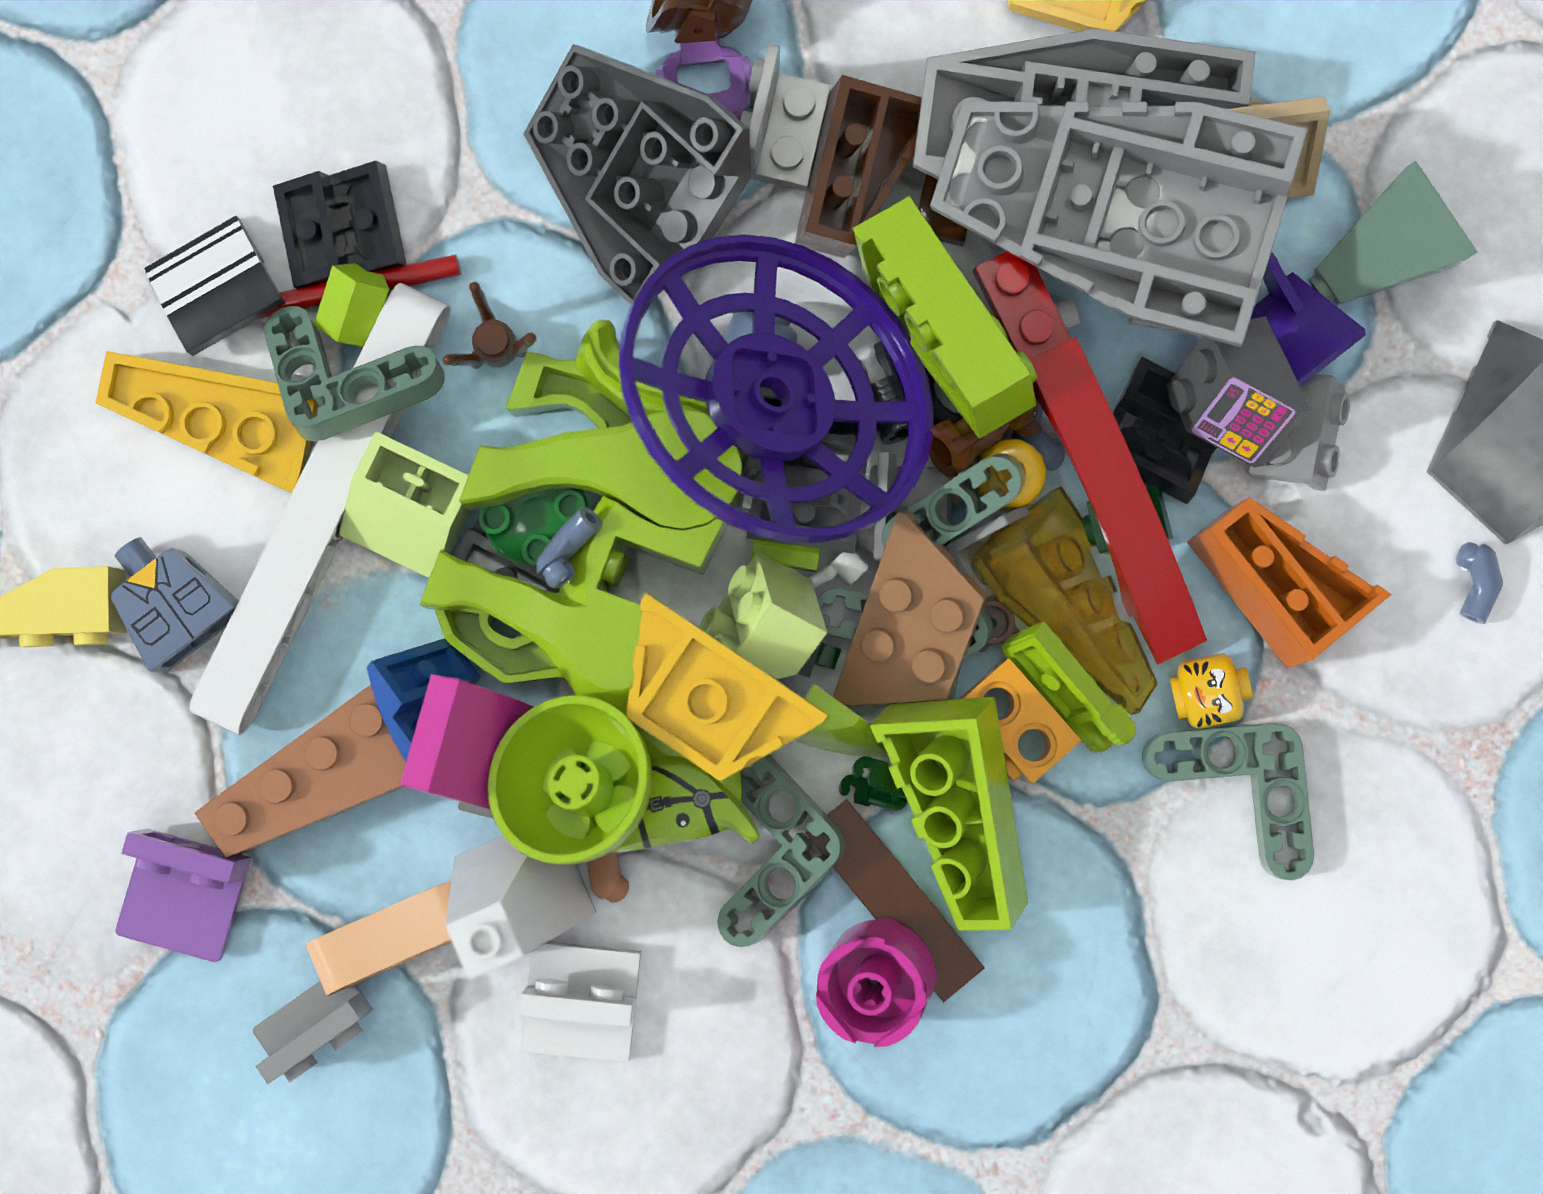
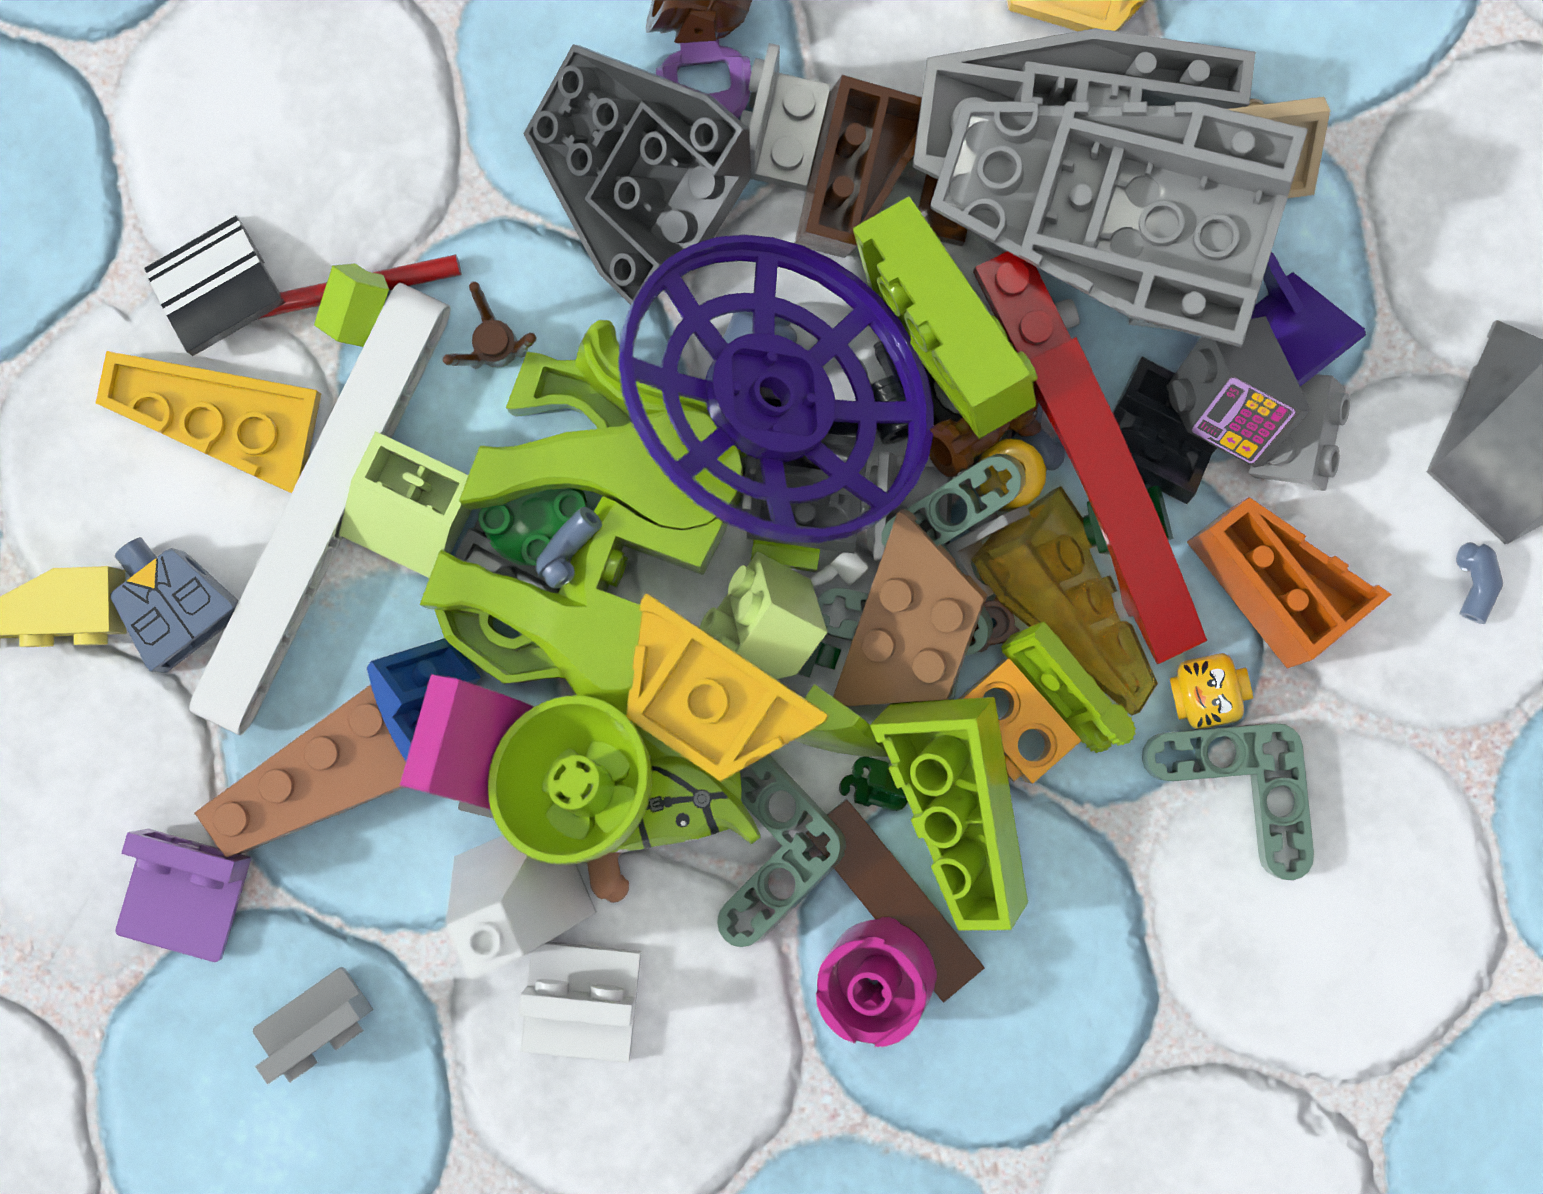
(336, 393): sand green beam -> none
(339, 222): black slope -> none
(381, 940): light nougat beam -> none
(1394, 242): sand green slope -> none

